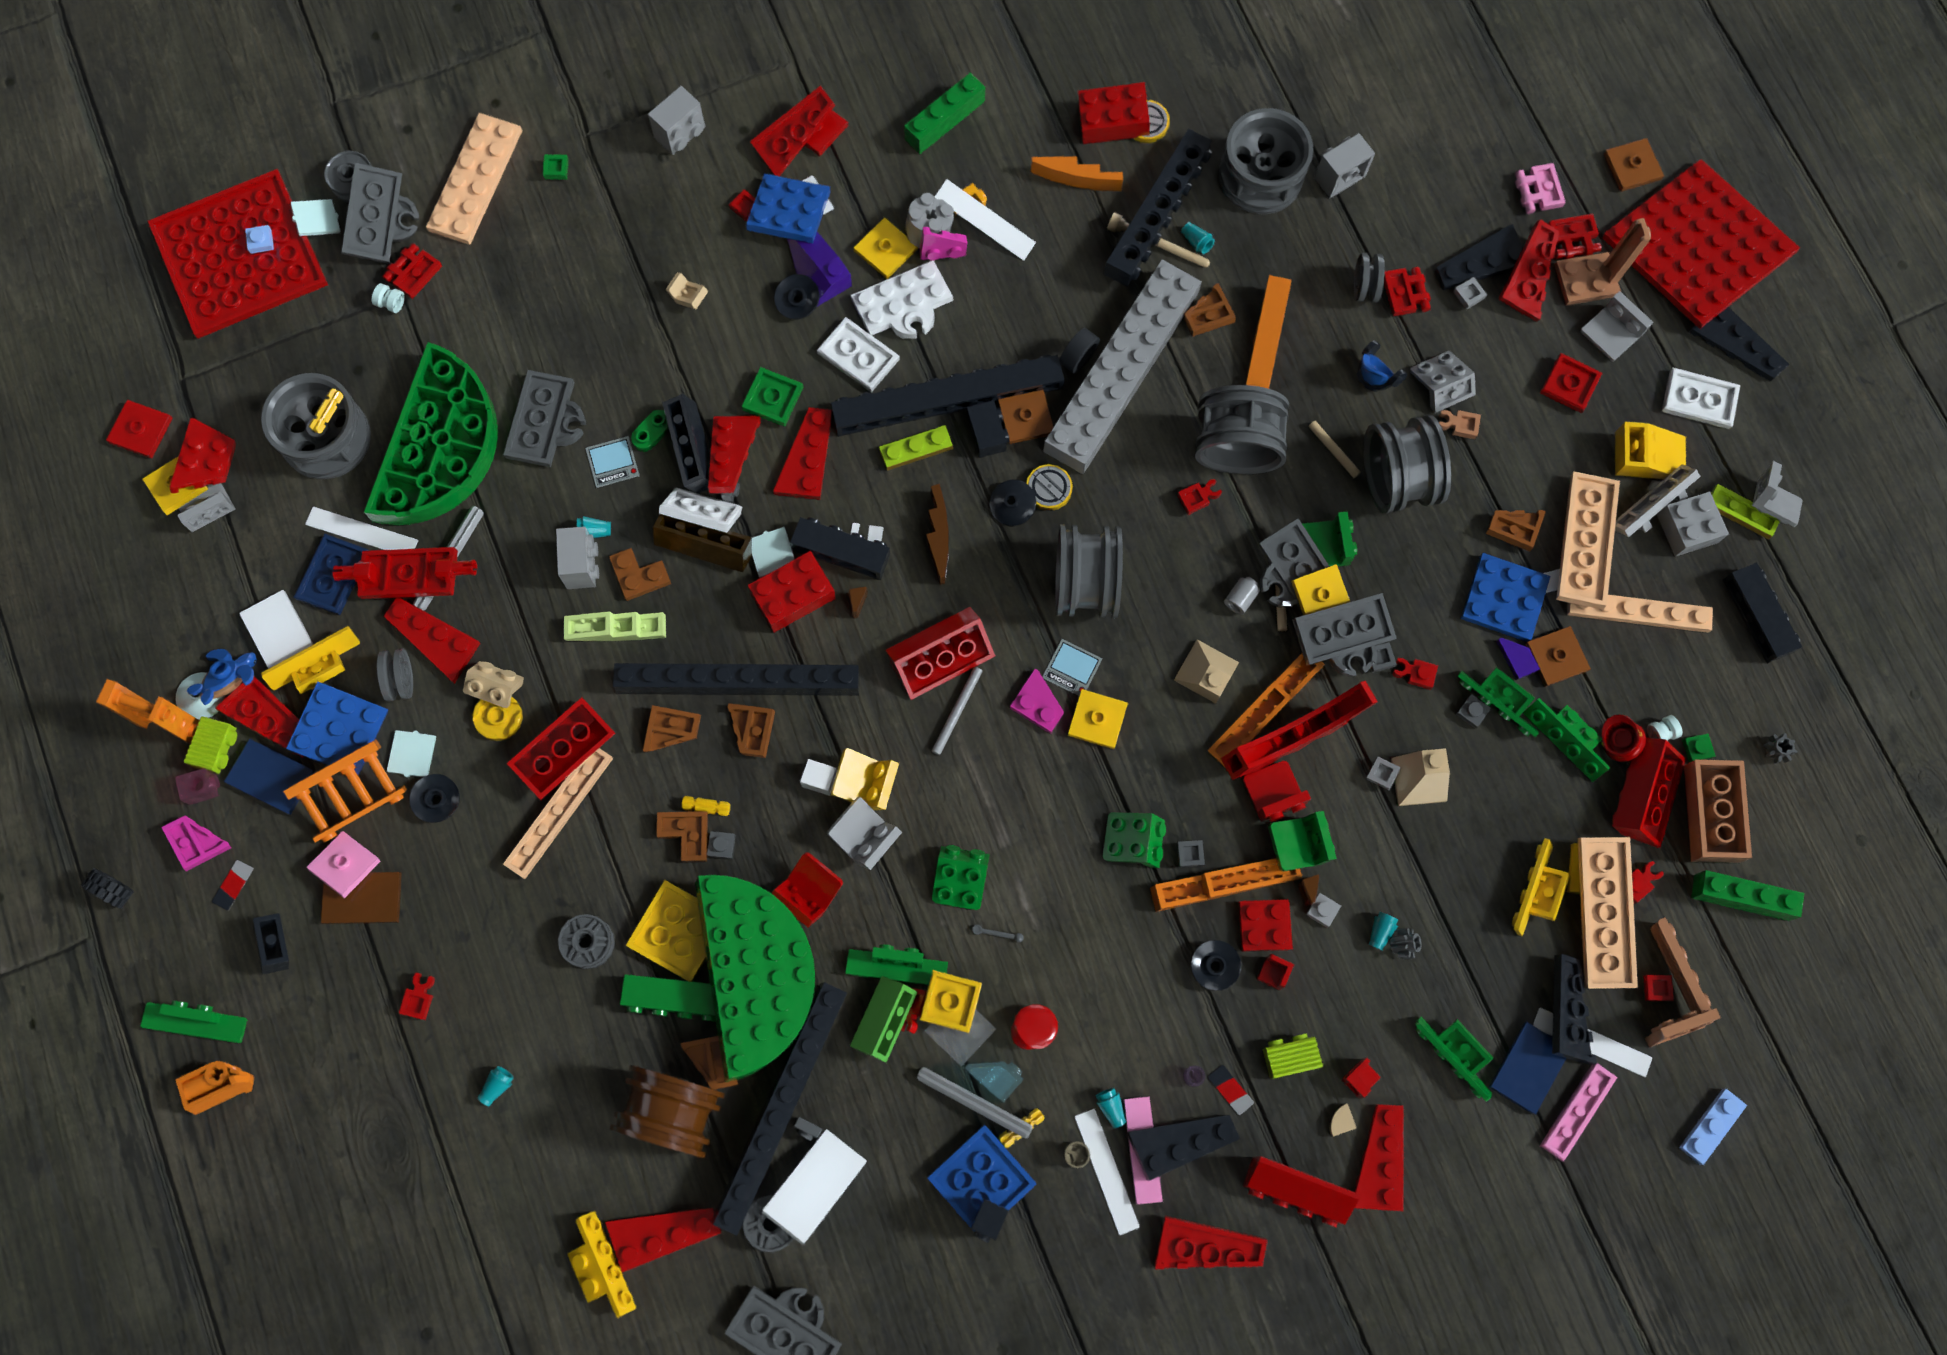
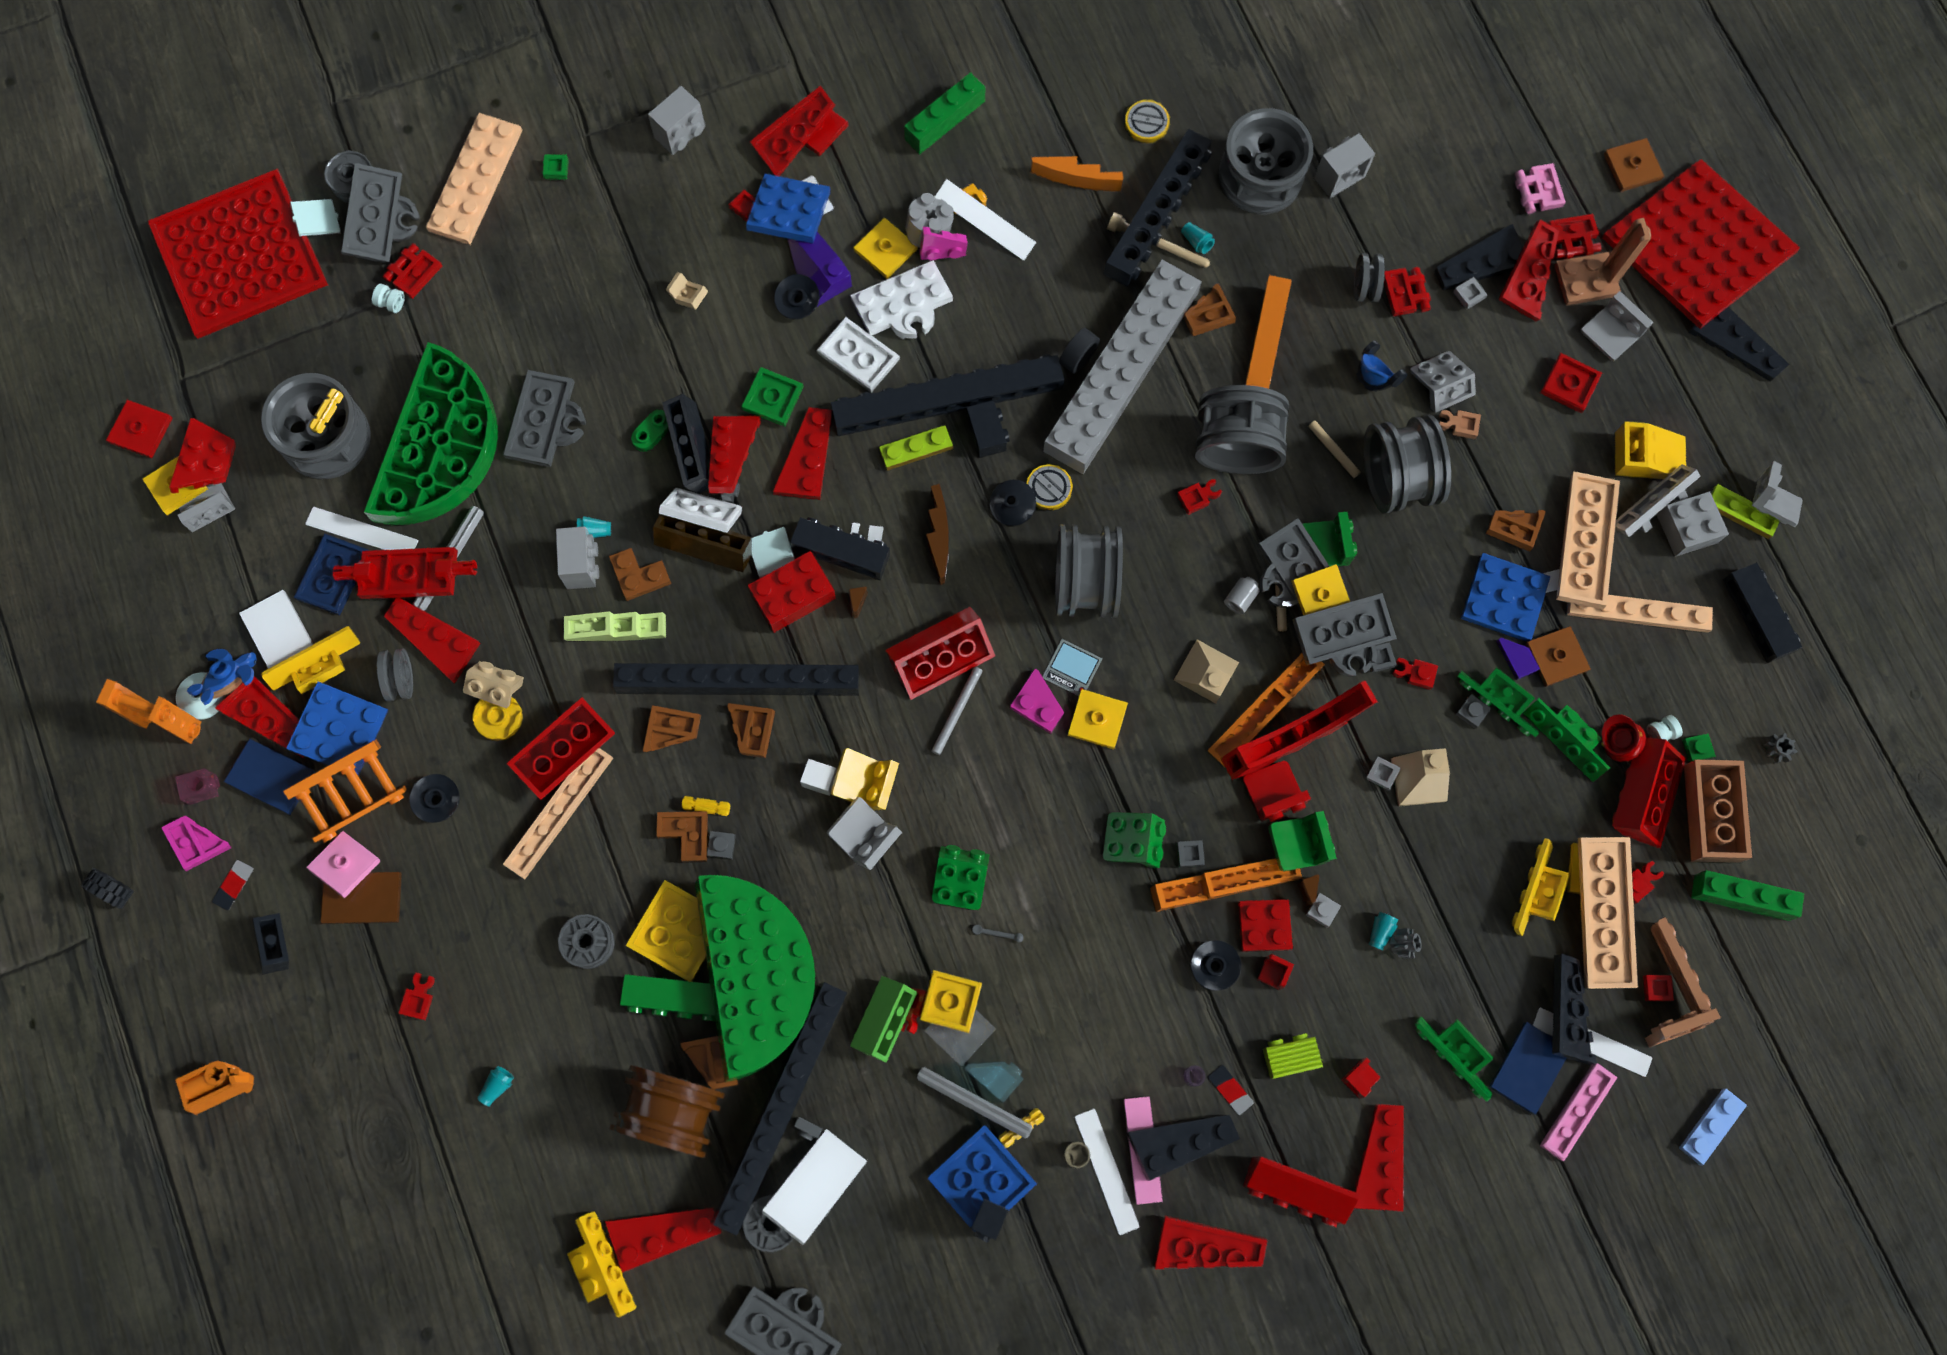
(193, 1022): green bracket -> none
(211, 745): lime brick -> none
(259, 239): light blue plate -> none
(411, 754): light aqua piece -> none
(612, 462): sticker -> none
(808, 889): red bracket -> none
(893, 964): green bracket -> none
(1026, 416): dark orange plate -> none
(1034, 1027): red piece -> none
(1111, 1106): teal cone -> none
(1114, 113): red brick -> none
(1342, 1121): tan tile -> none
(1701, 398): white tile -> none

